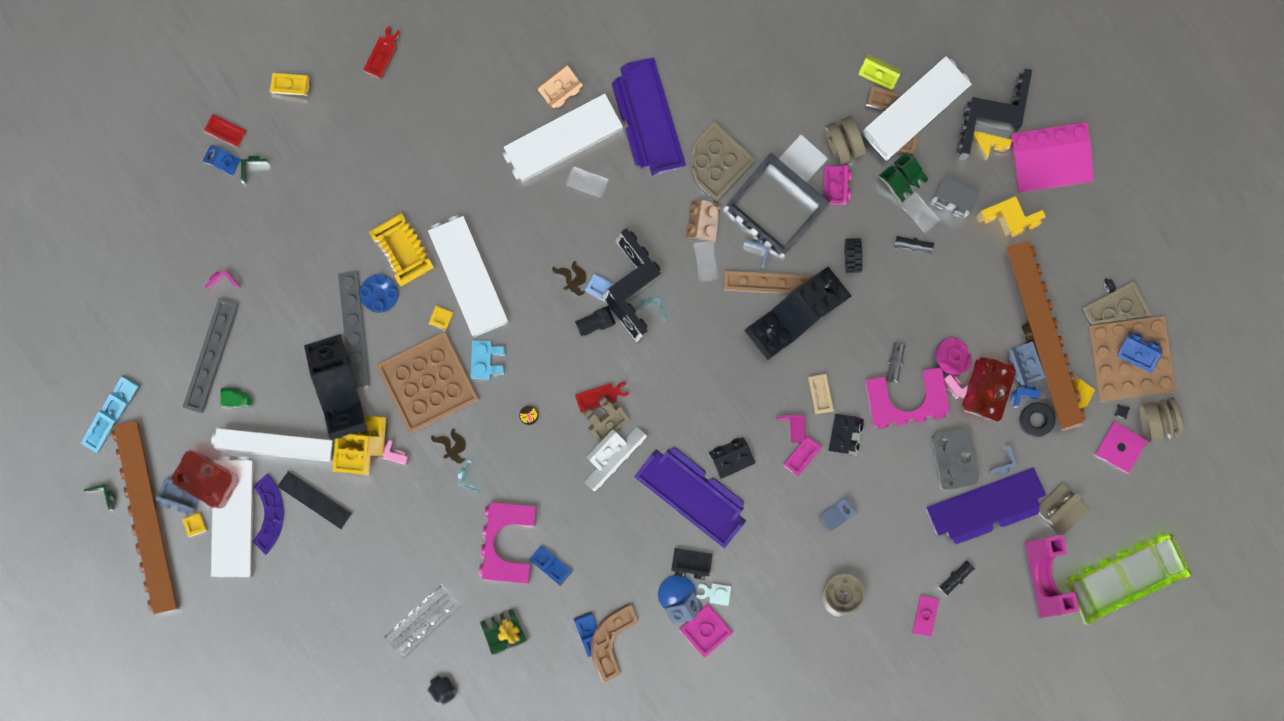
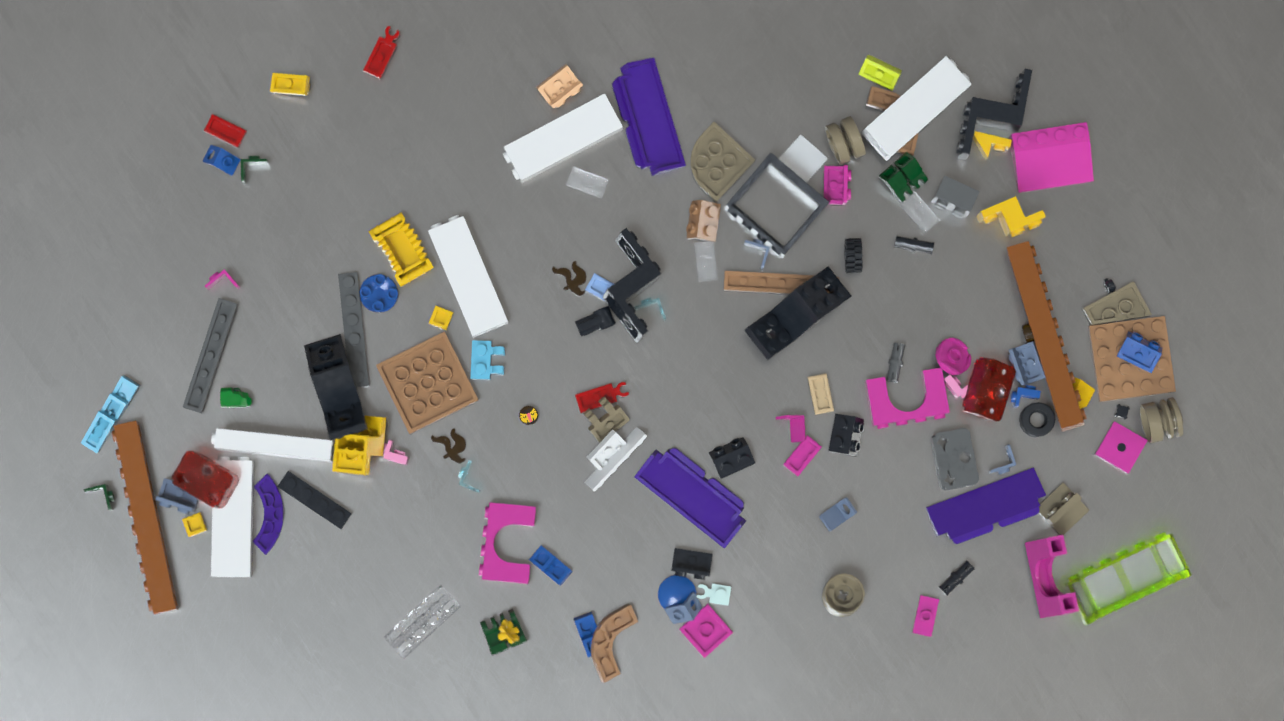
(441, 690): black head -> none

